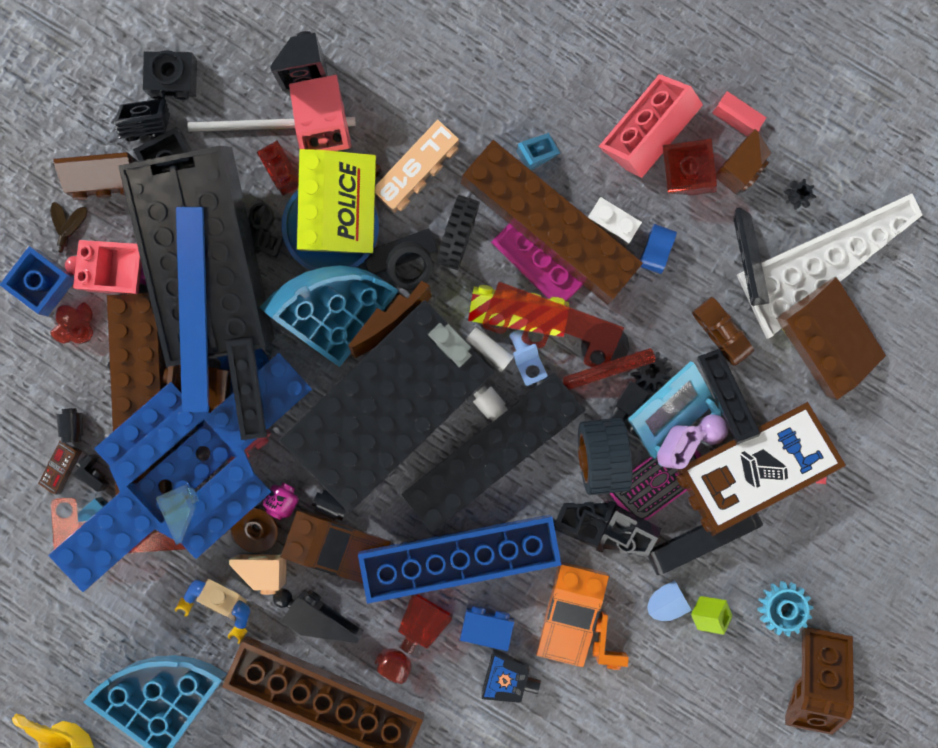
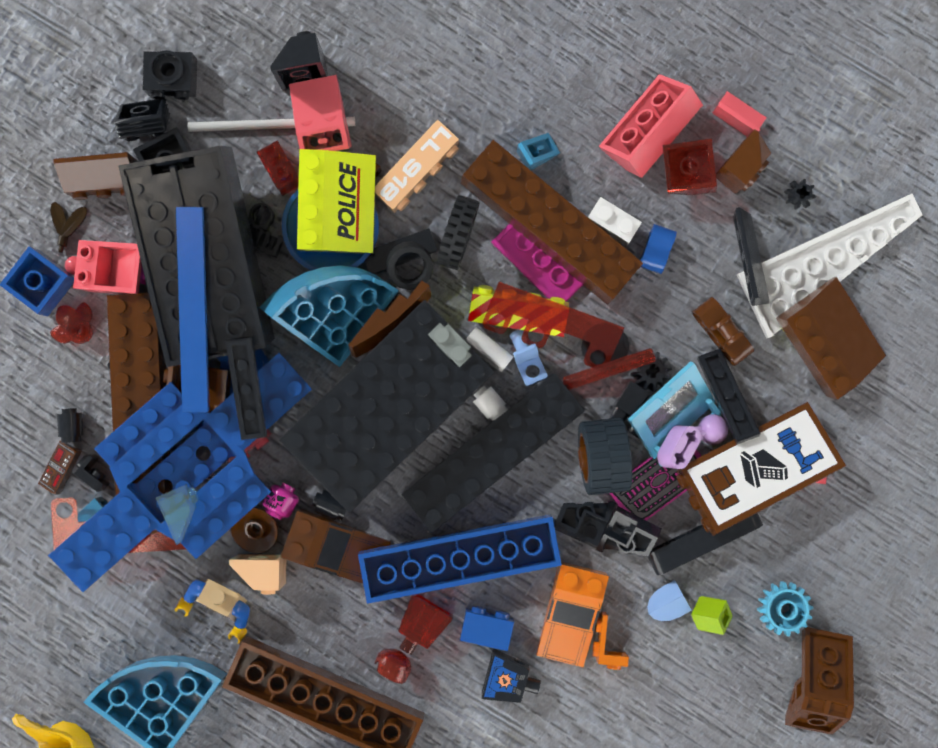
(314, 618): black slope -> none

